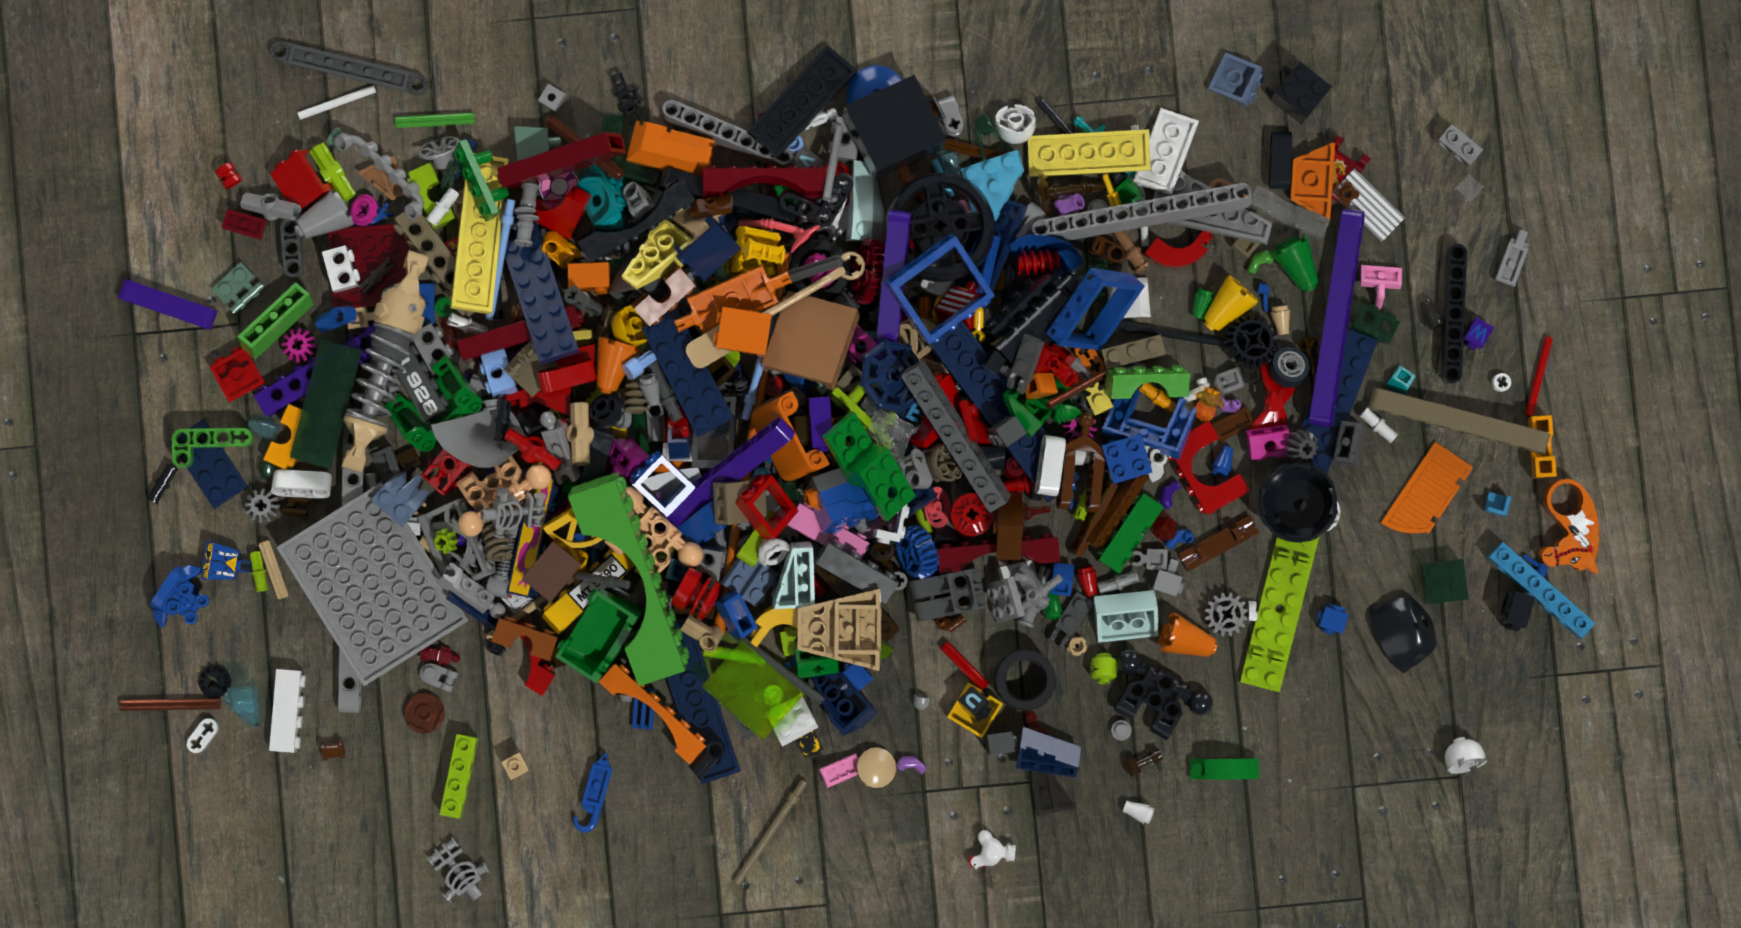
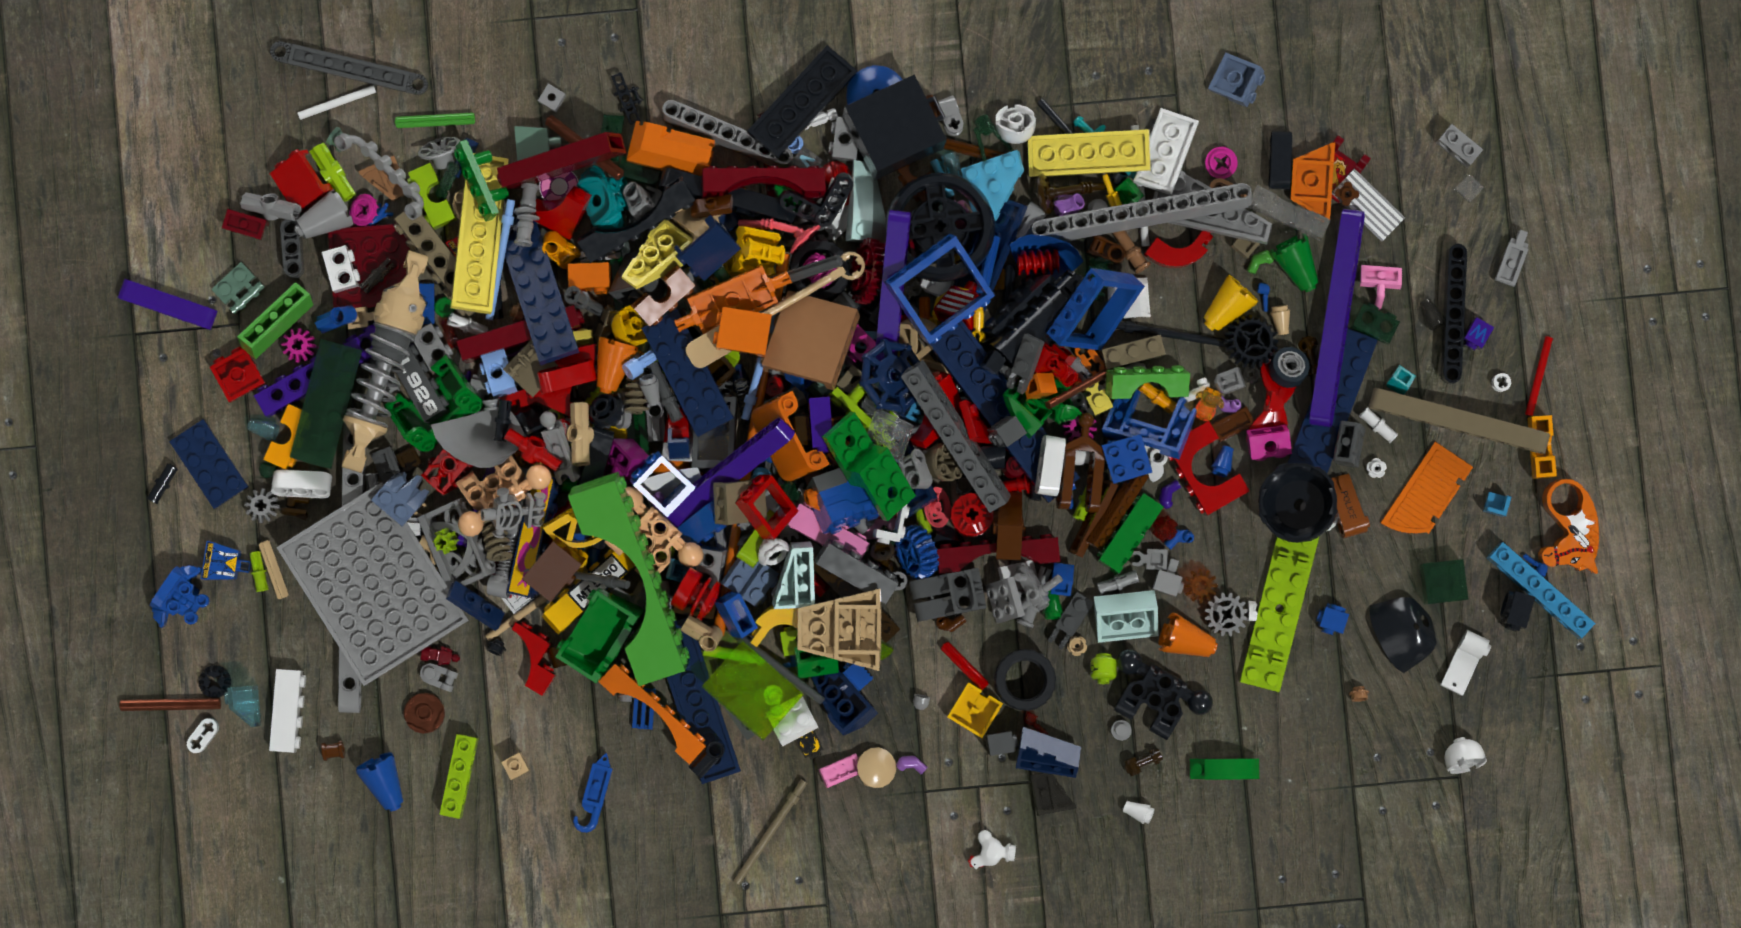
(212, 442): bright green beam -> none
(228, 175): red wheel -> none
(382, 780): none -> blue cone
(443, 206): white axle -> none
(470, 591): light grey plate -> none
(470, 887): light grey piece -> none
(508, 631): dark orange arch -> none
(833, 163): light grey bar -> none
(975, 704): black brick -> none
(1035, 512): clear red hand -> none
(1088, 579): red cone -> none
(1202, 302): green cone -> none
(1202, 592): none -> clear orange gear
(1218, 543): reddish brown hinge -> none
(1219, 153): none -> dark pink gear
(1299, 92): black container -> none
(1301, 446): dark grey gear -> none
(1350, 514): none -> dark orange door
(1359, 694): none -> medium nougat plate
(1371, 468): none -> white plate
(1464, 661): none -> white door

